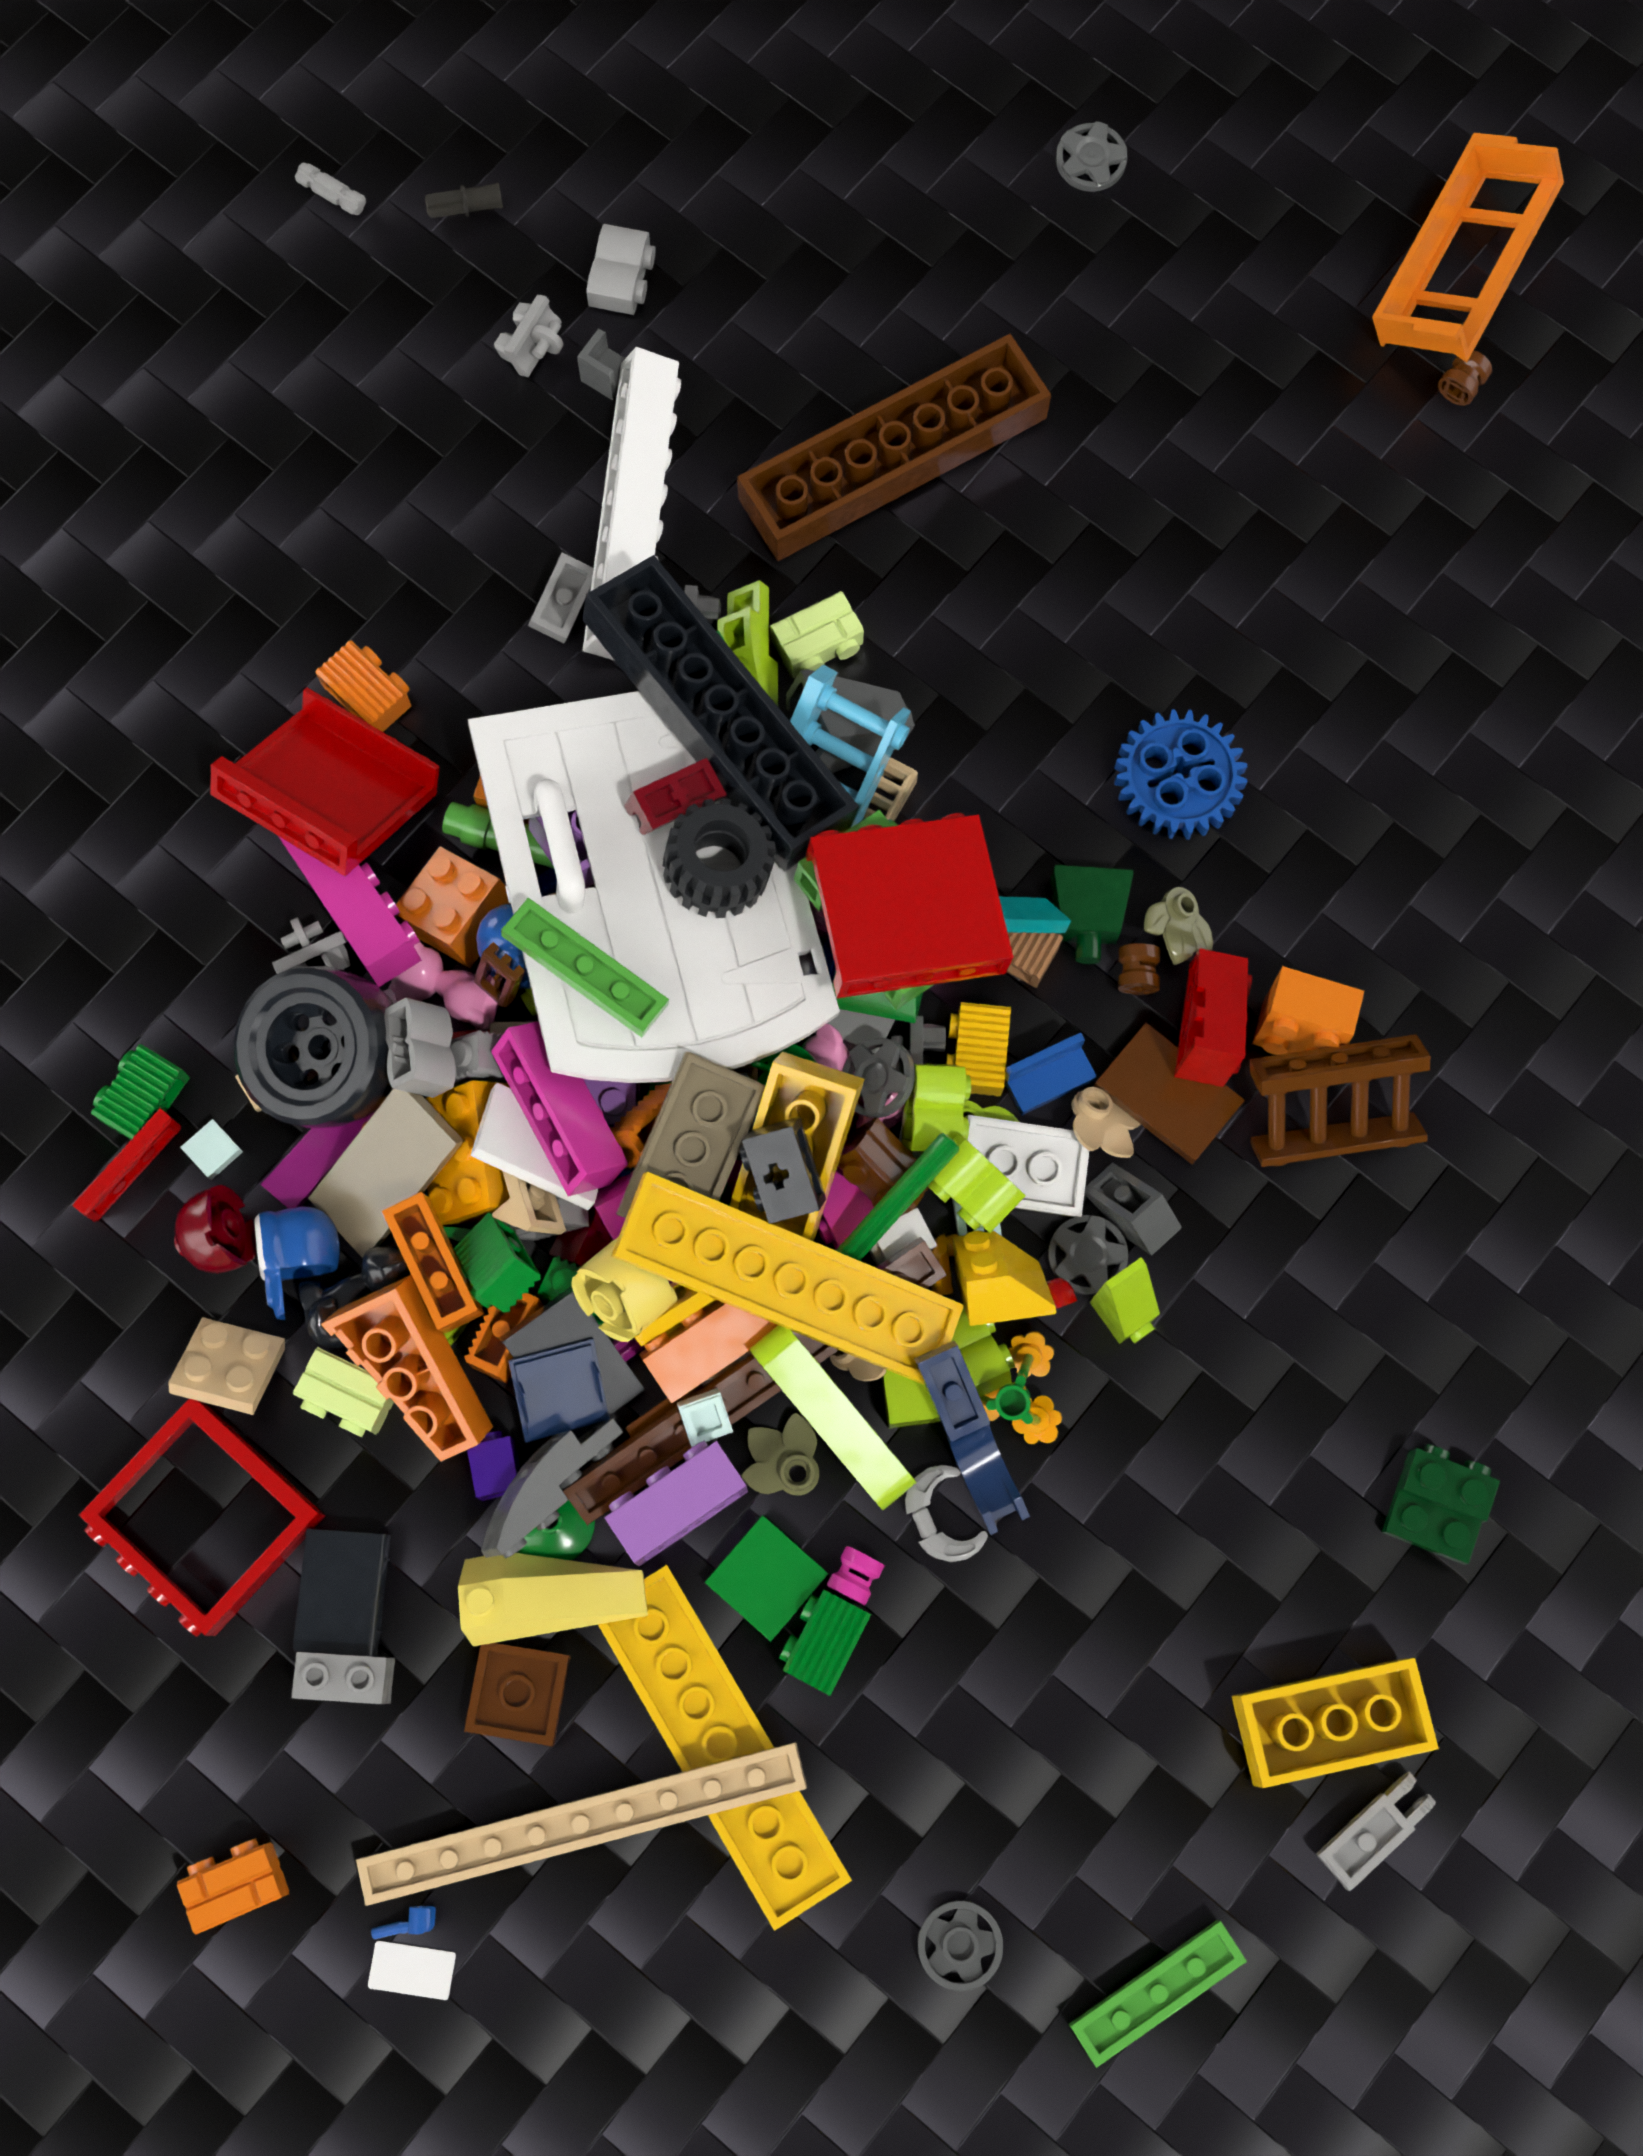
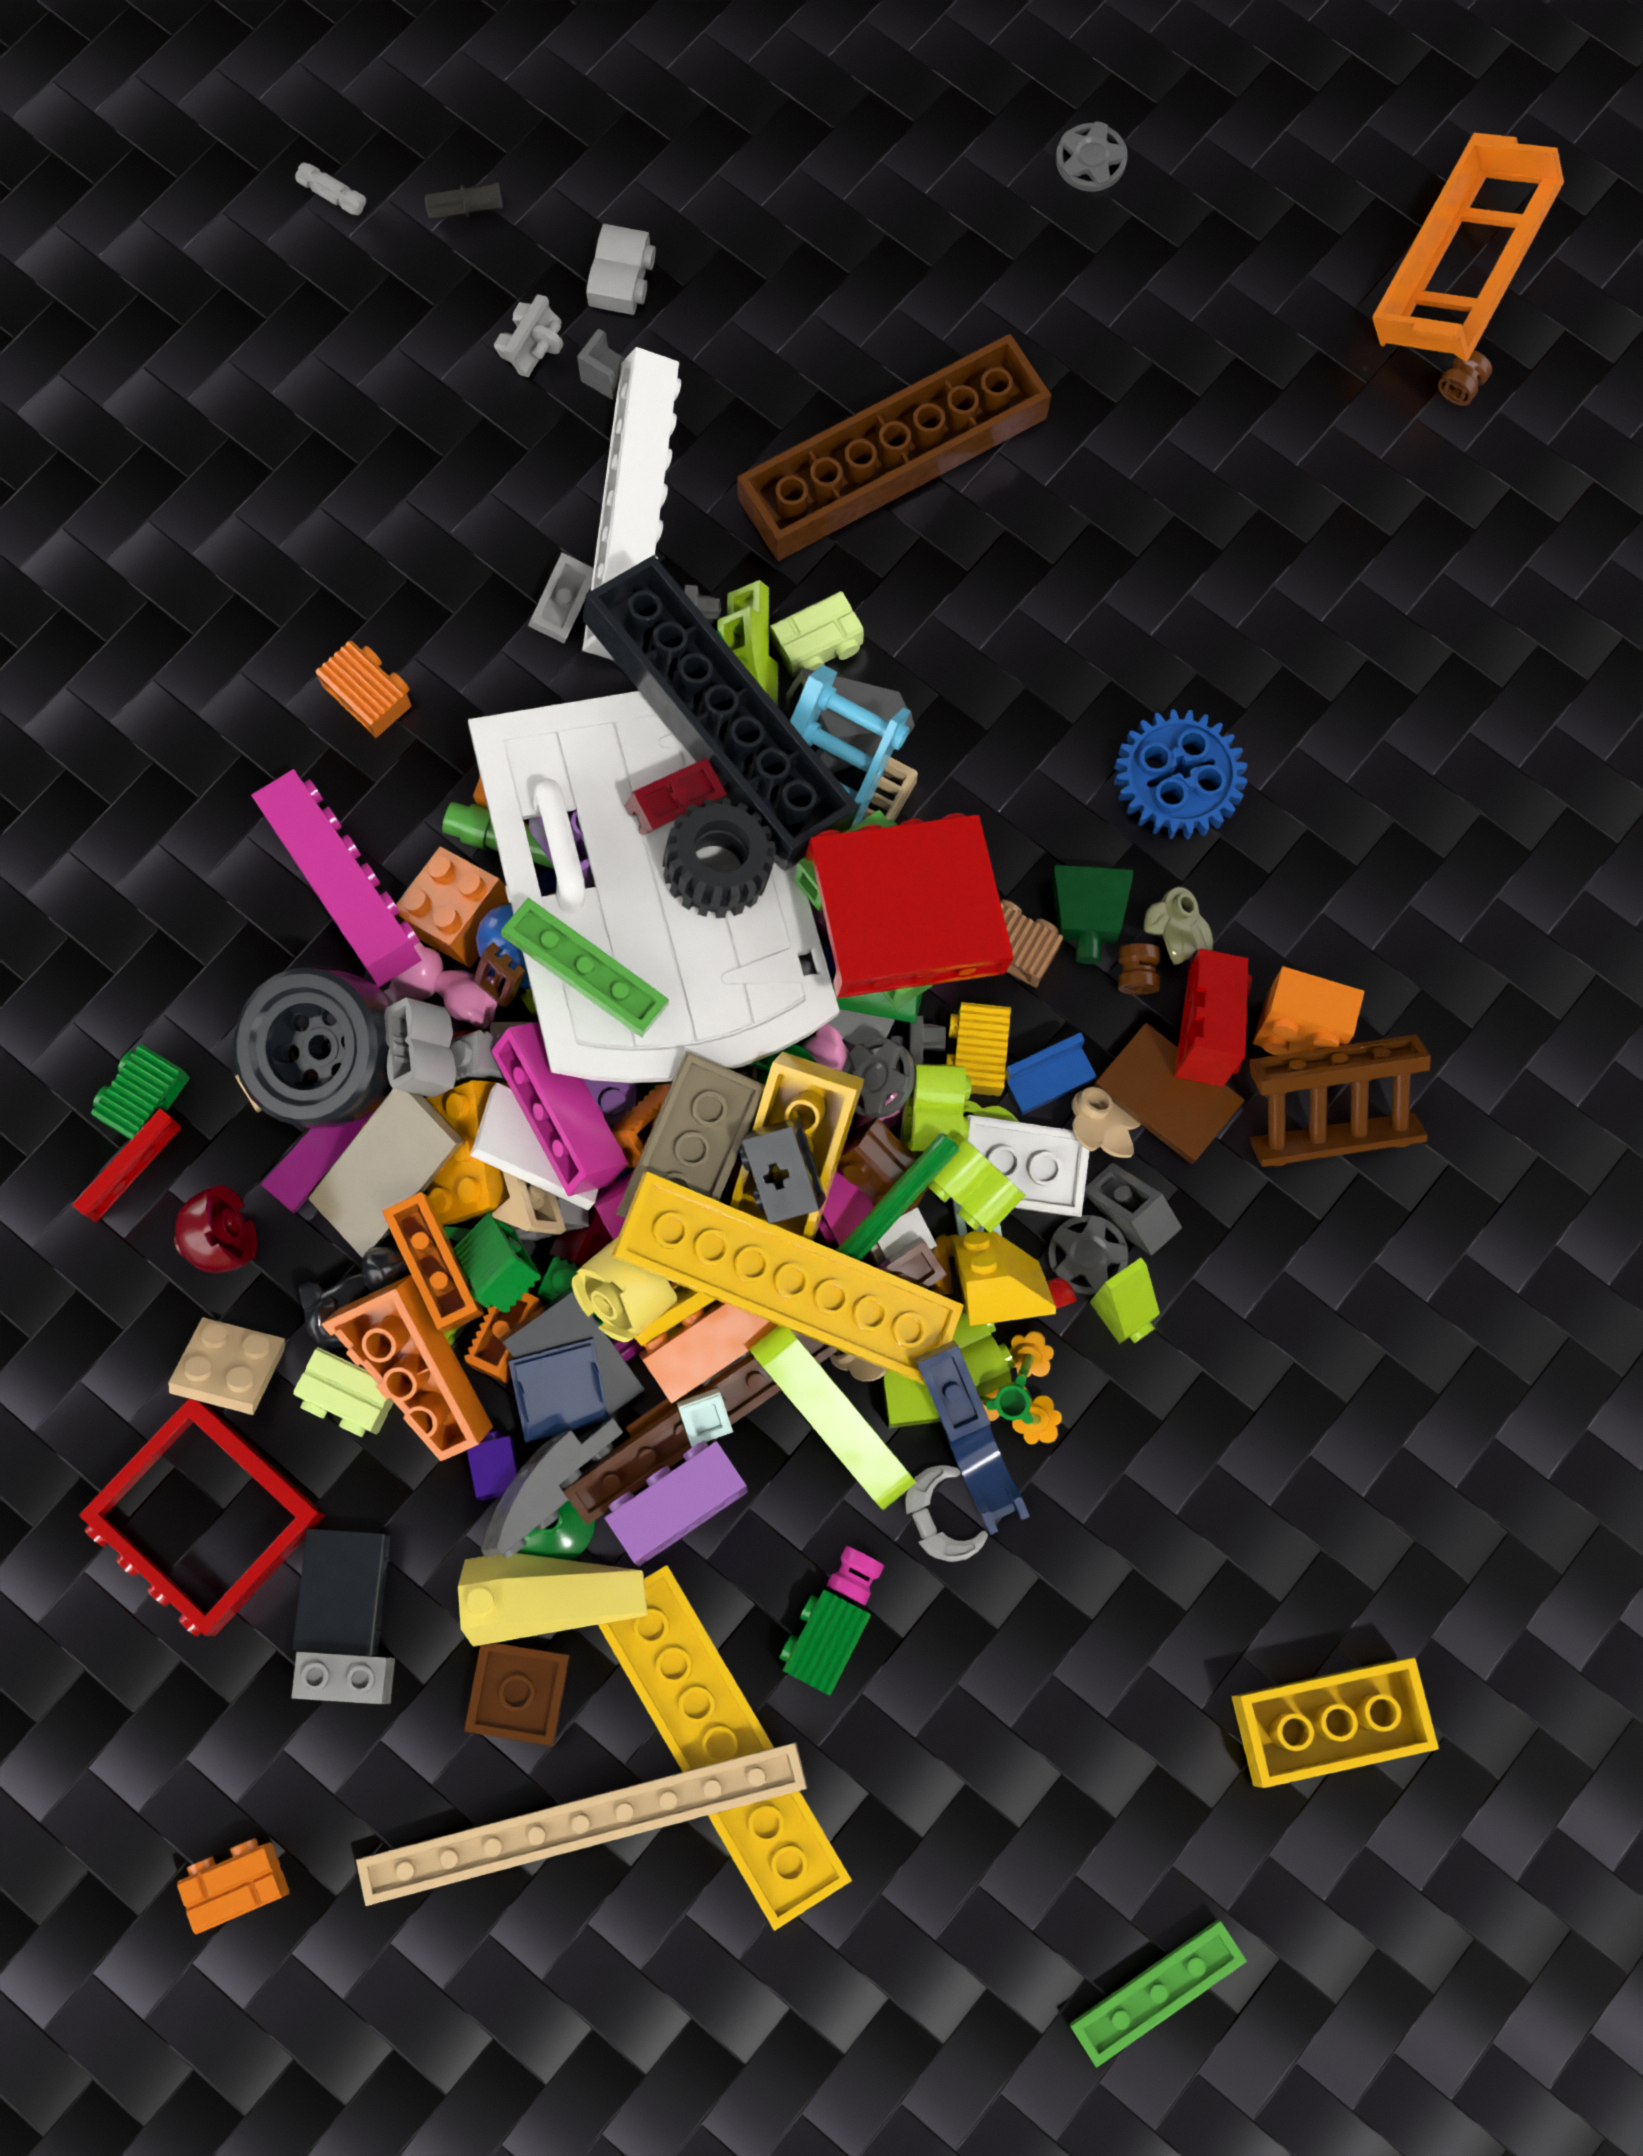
(211, 1149): light aqua tile -> none
(294, 1246): blue piece -> none
(328, 783): red panel -> none
(330, 948): light grey hips -> none
(411, 1970): white sticker -> none
(420, 1921): blue hand -> none
(766, 1578): green tile -> none
(780, 1452): olive plate -> none
(960, 1945): dark grey wheel -> none
(1032, 915): teal tile -> none
(1373, 1834): light grey hinge -> none
(1441, 1503): dark green plate -> none

